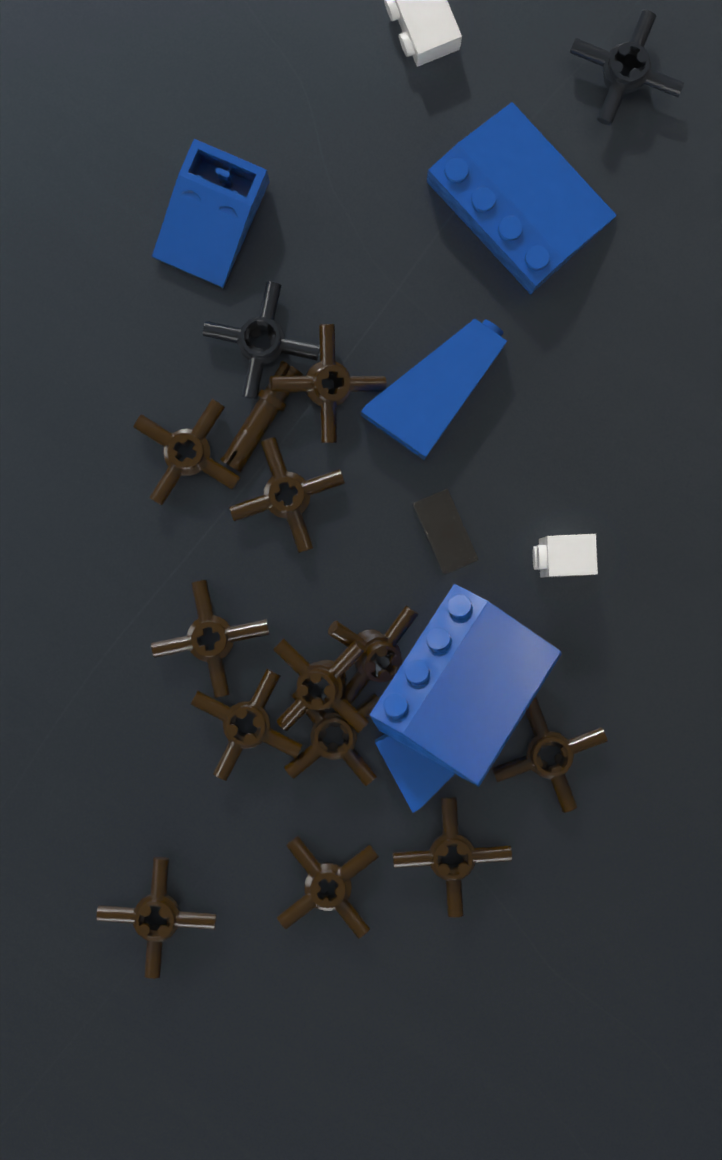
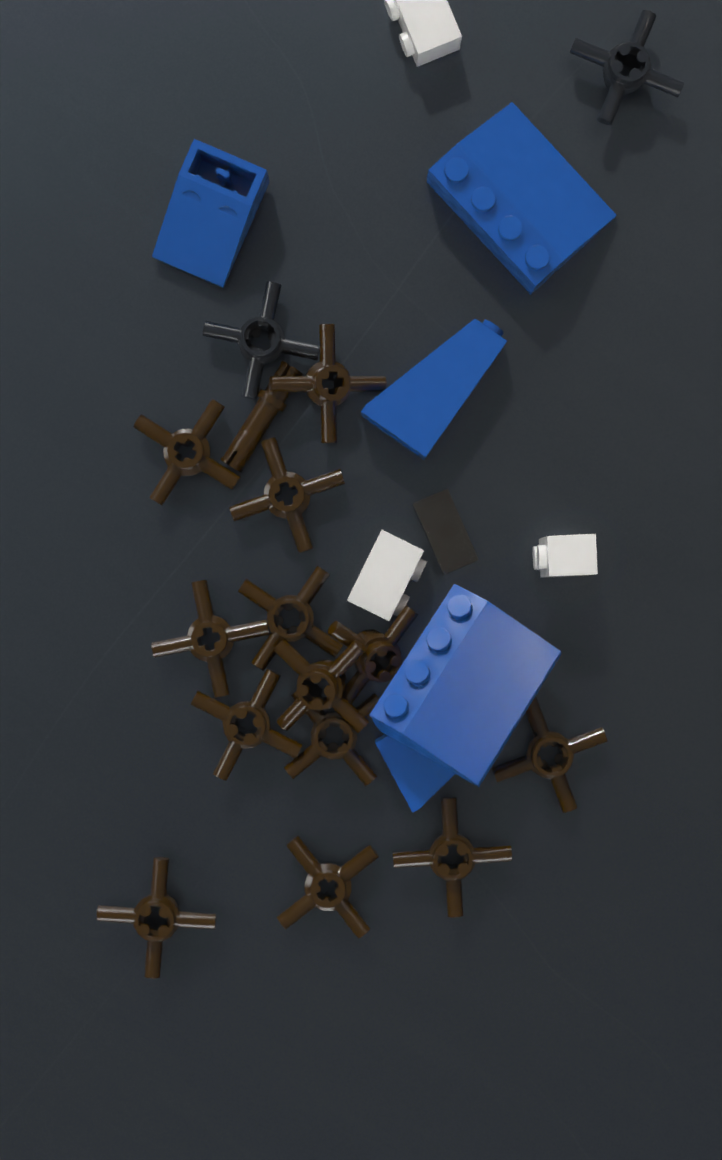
(302, 604): none -> dark brown bar
(387, 576): none -> white brick

